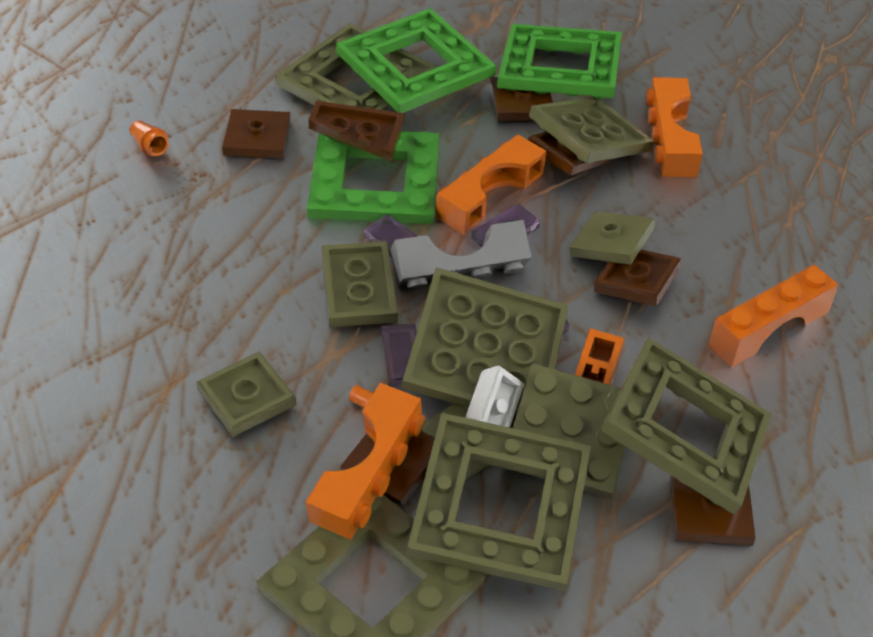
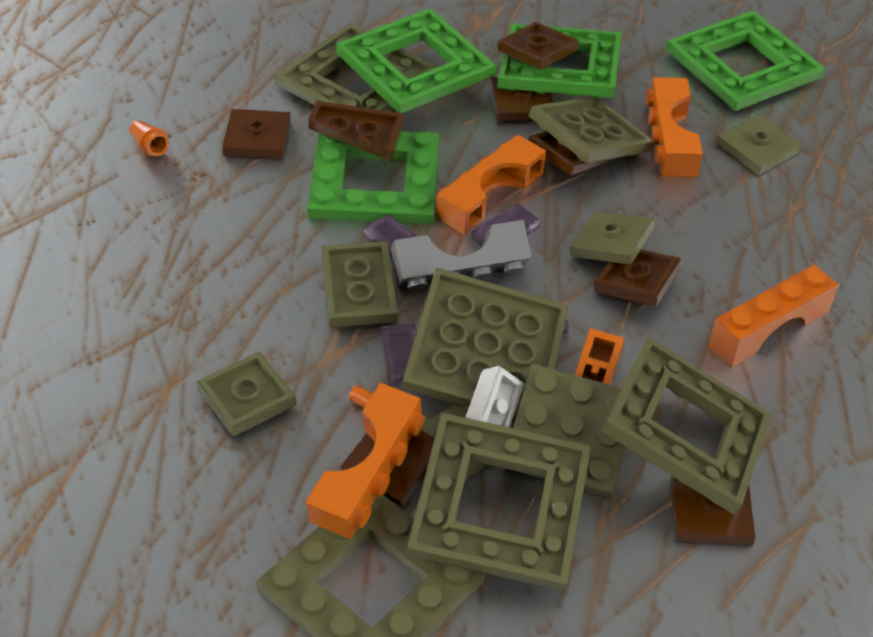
(538, 45): none -> reddish brown plate
(759, 144): none -> olive plate
(791, 69): none -> bright green plate

